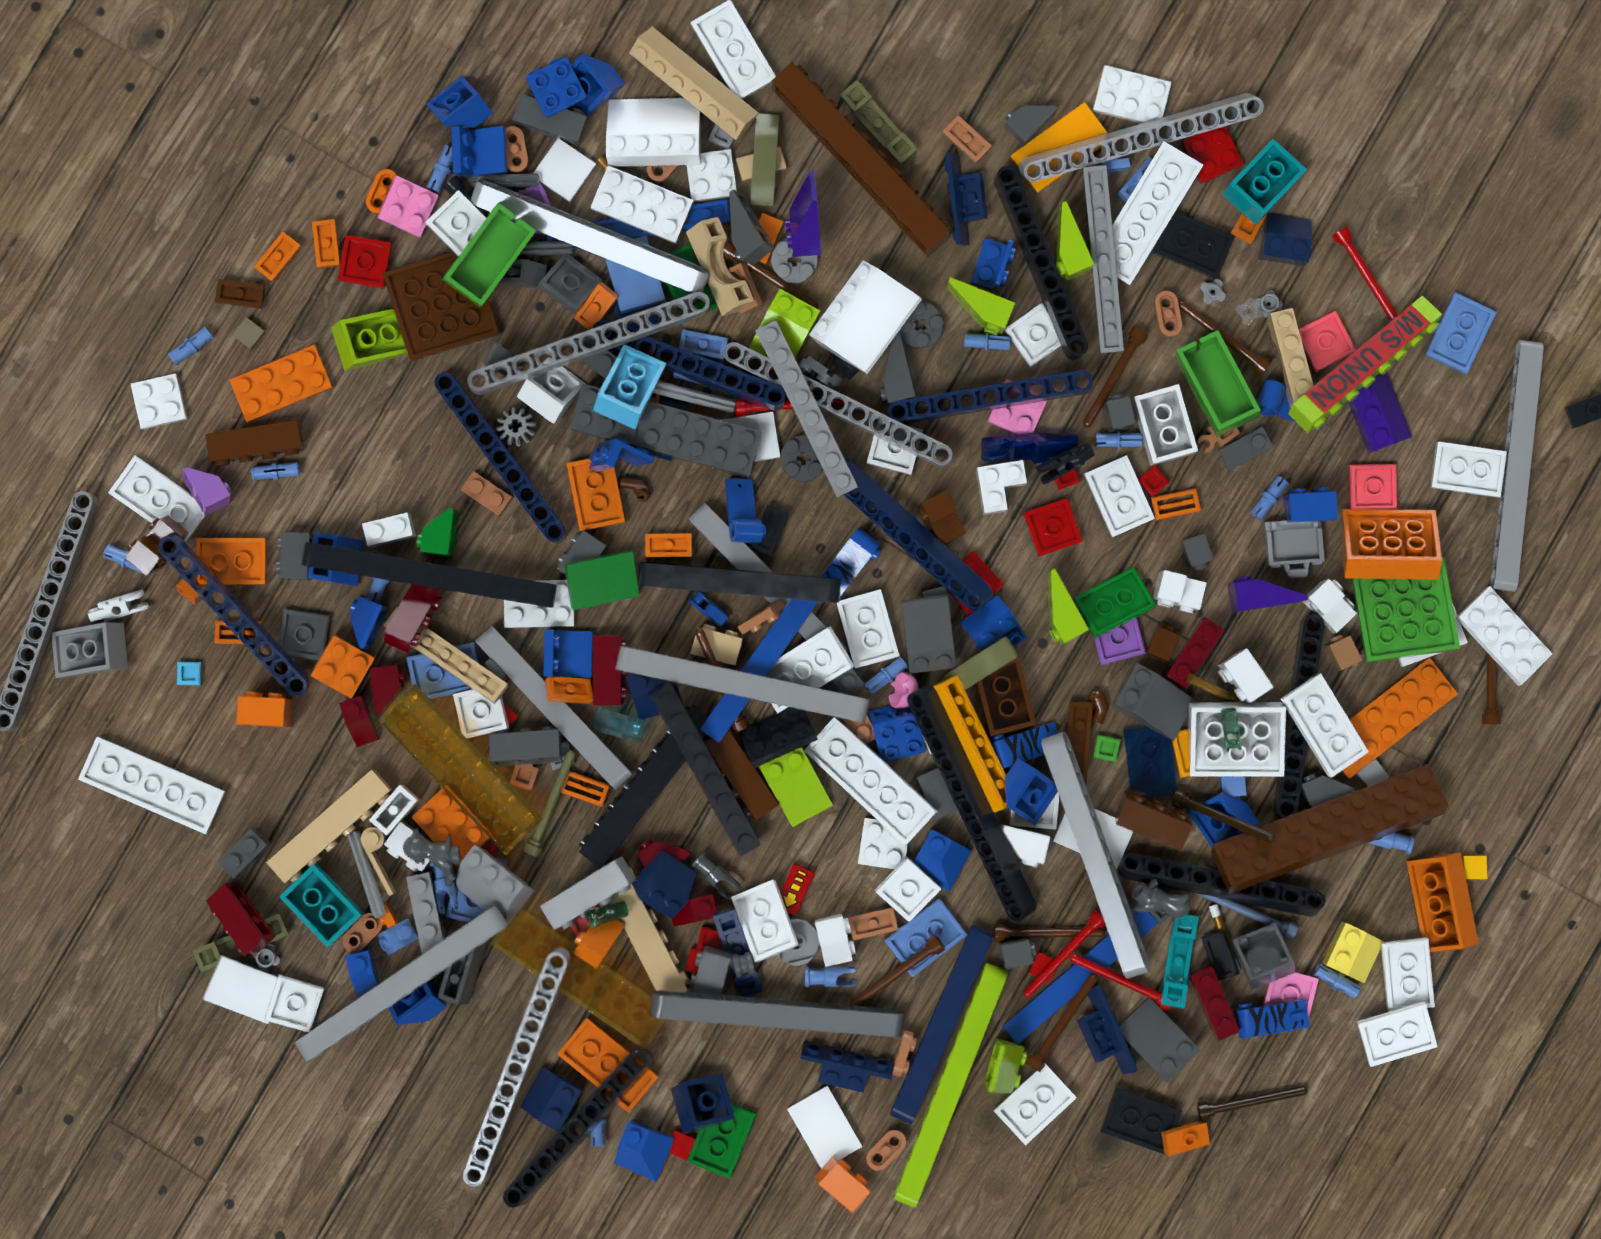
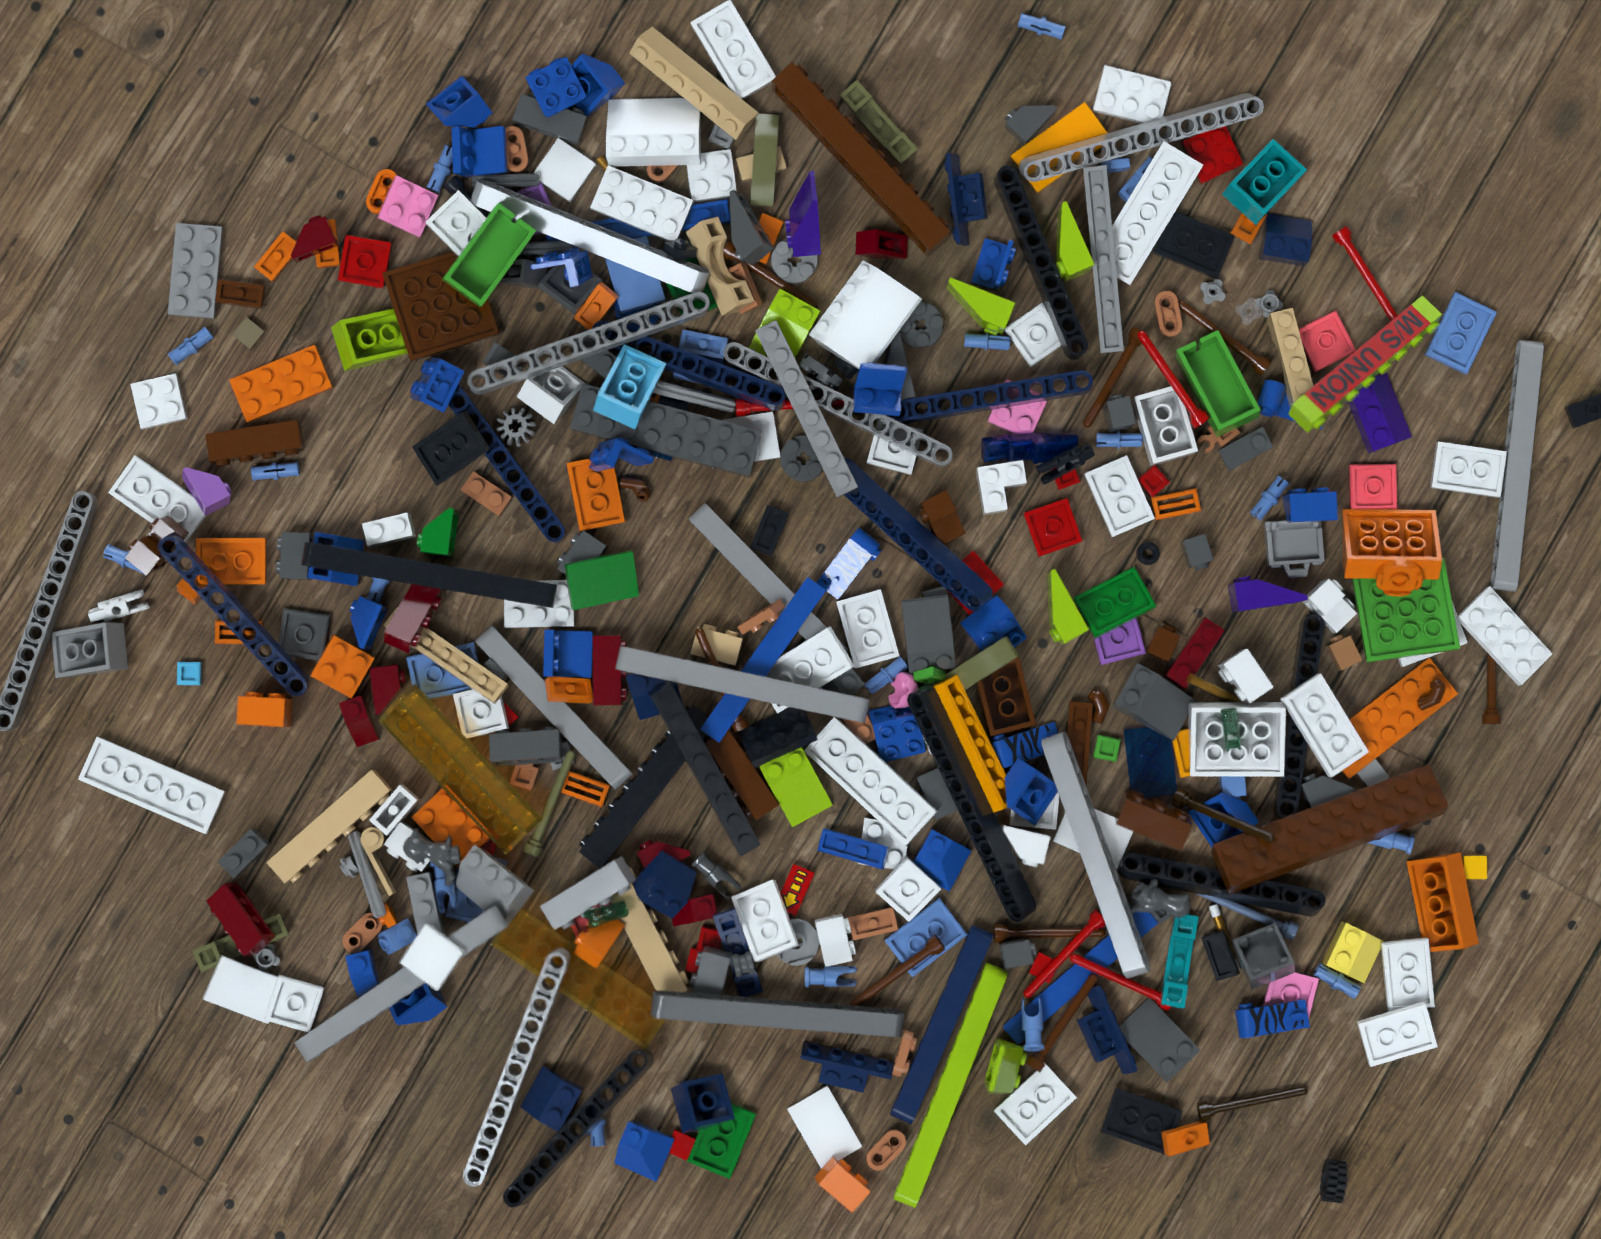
(195, 270): none -> light grey plate
(314, 239): none -> dark red slope
(322, 905): teal brick -> none
(349, 866): none -> light grey plate
(432, 956): none -> white tile
(436, 383): none -> blue bracket
(451, 448): none -> black plate
(461, 977): dark grey brick -> none
(576, 262): none -> blue bracket
(597, 1056): orange plate -> none
(619, 725): clear light blue slope -> none
(668, 545): orange plate -> none
(680, 249): none -> black plate
(712, 611): blue bar -> none
(740, 582): black beam -> none
(741, 512): blue door -> none
(853, 848): none -> blue tile
(879, 389): none -> blue bracket
(881, 244): none -> dark red slope
(929, 675): none -> bright green tile
(966, 139): nougat plate -> none
(1032, 1028): none -> medium blue piece
(1041, 26): none -> medium blue pin
(1153, 548): none -> black plate
(1178, 590): white brick -> none
(1196, 415): none -> red piece
(1213, 1002): dark red brick -> none
(1333, 1181): none -> black tyre
(1399, 577): none -> orange tile
(1435, 696): none -> reddish brown arm

